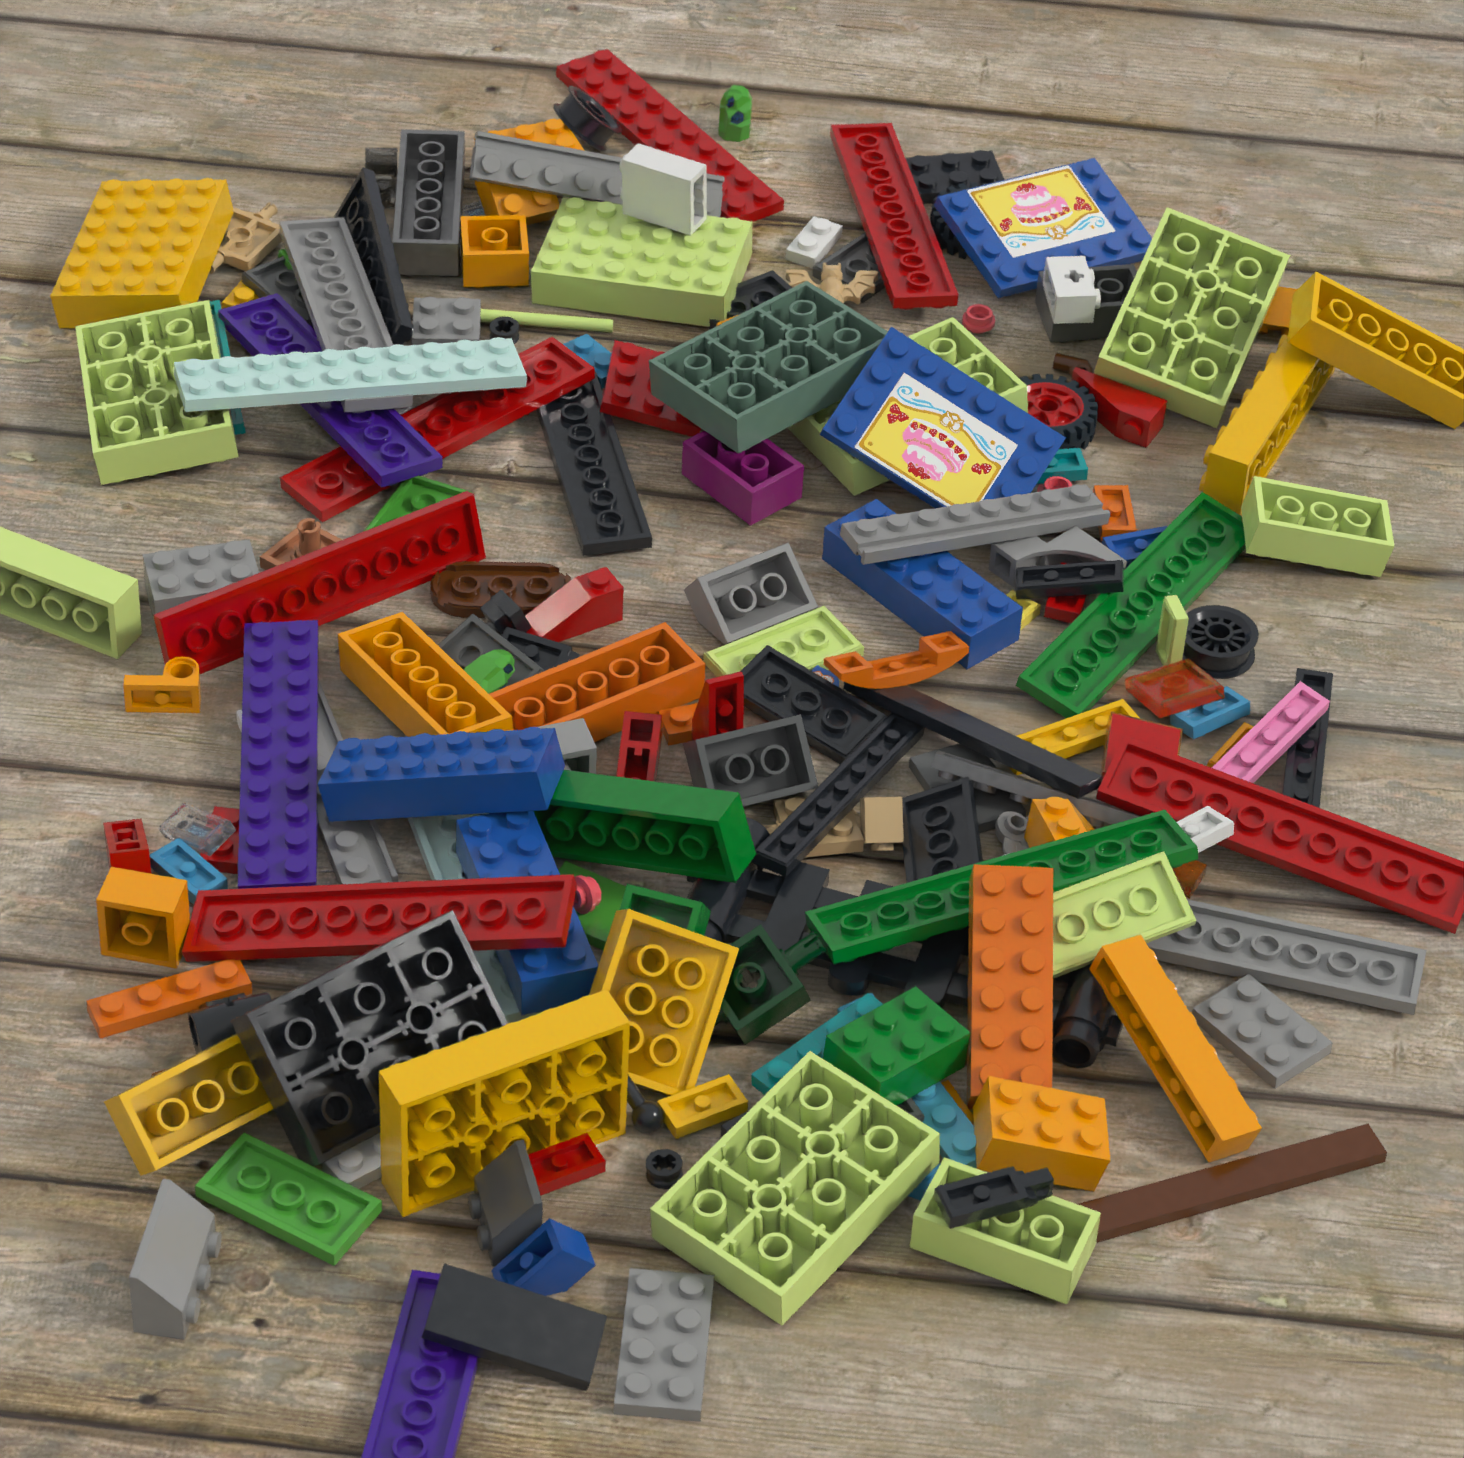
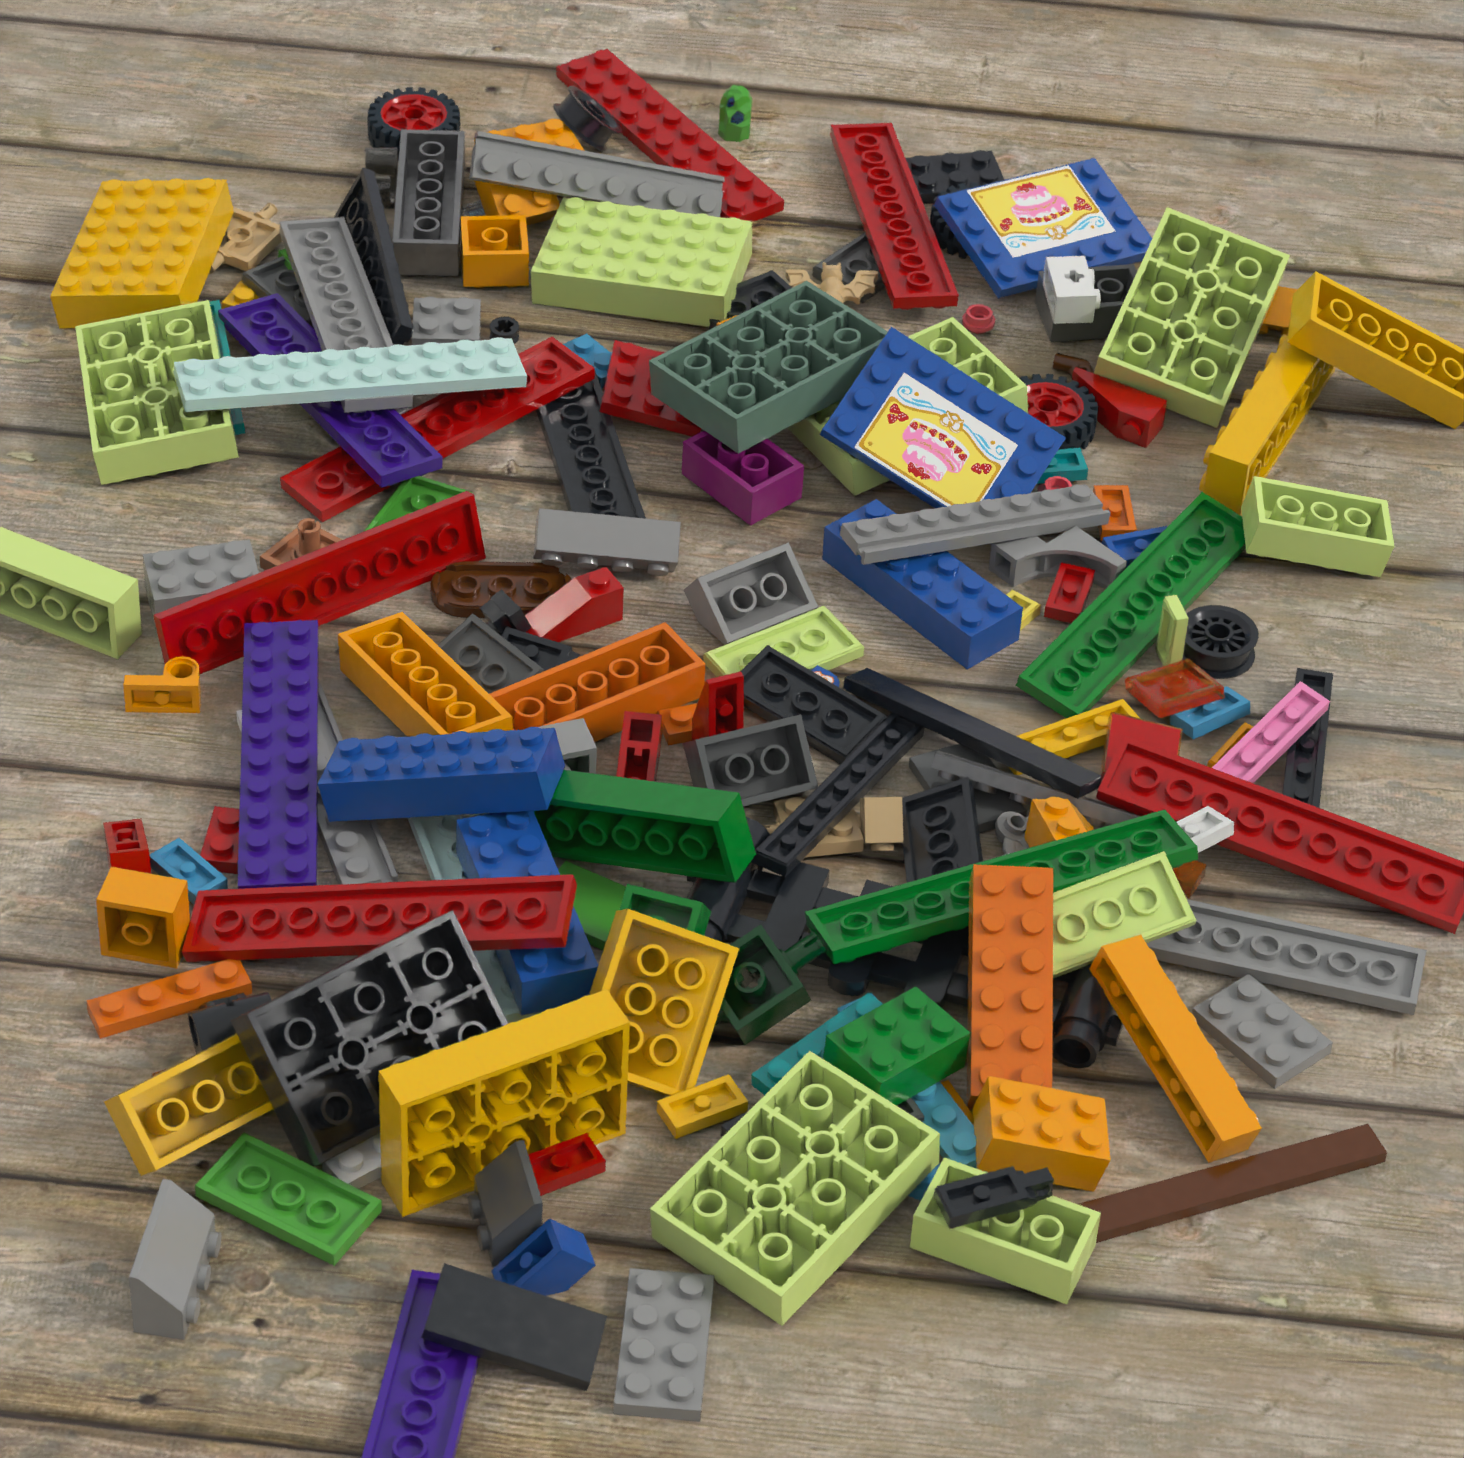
(197, 828): clear tile -> none
(410, 112): none -> wheel
(492, 670): bright green rock -> none
(550, 320): yellowish green bar -> none
(587, 894): coral plate -> none
(606, 541): none -> light grey brick
(646, 1114): black bar -> none
(663, 1178): black bush -> none
(664, 189): white brick -> none
(813, 242): white plate -> none
(934, 656): orange slope -> none
(1069, 579): black tile -> none

